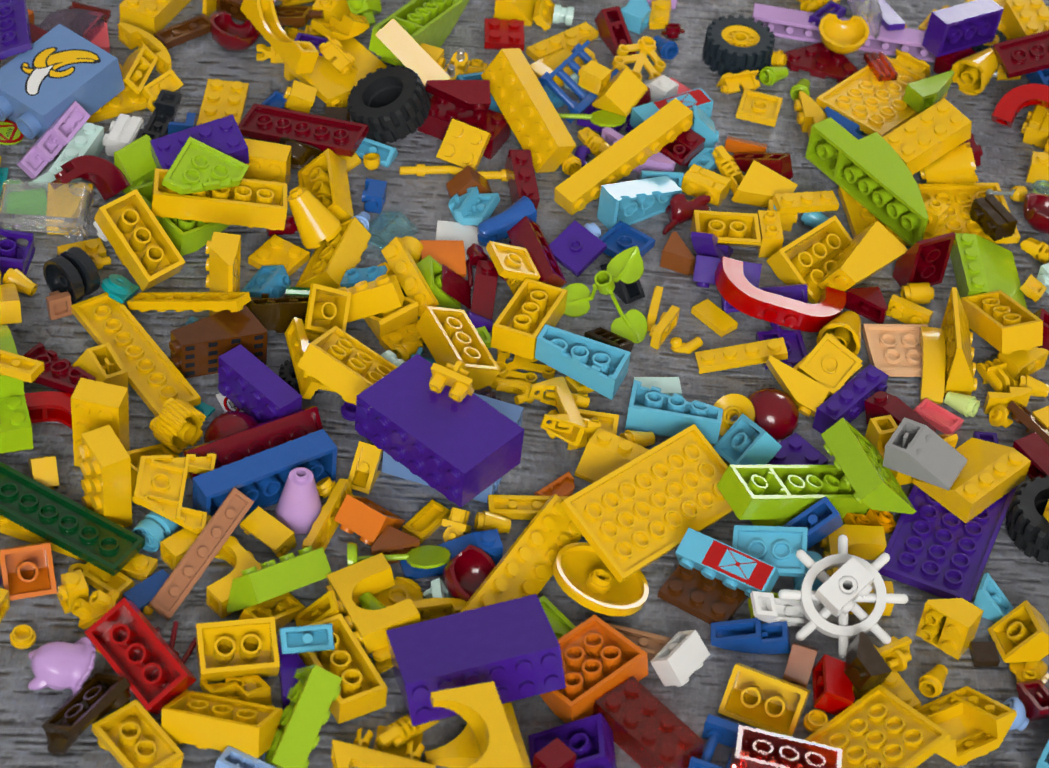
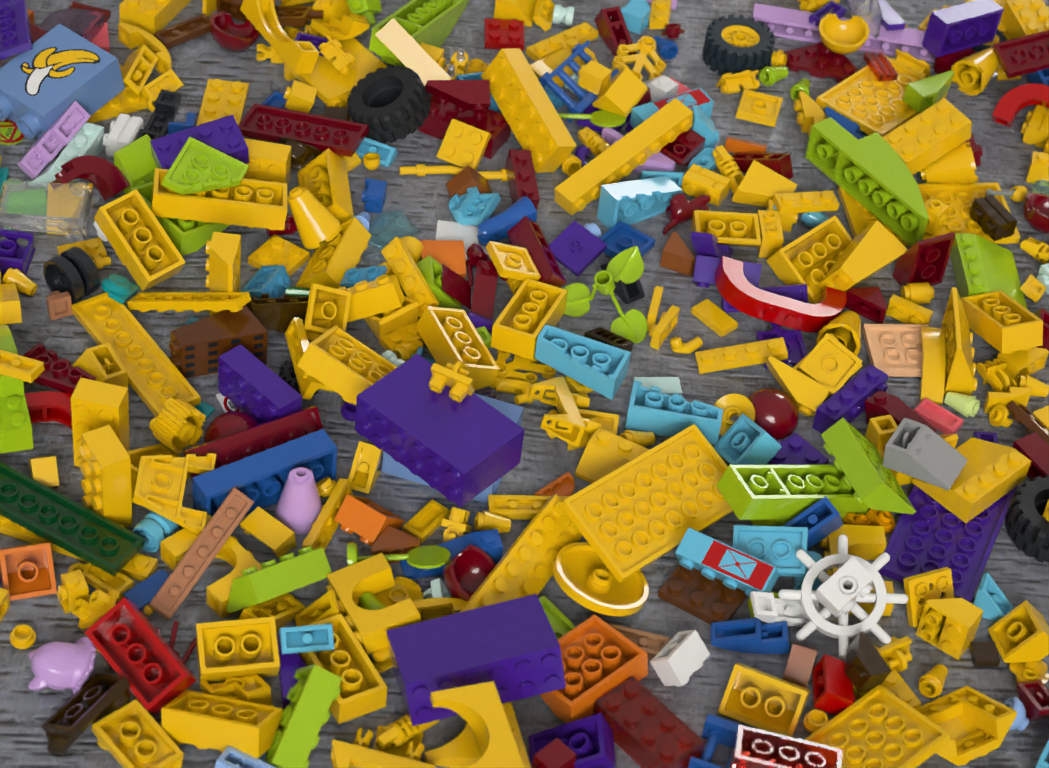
(919, 590): none -> yellow plate

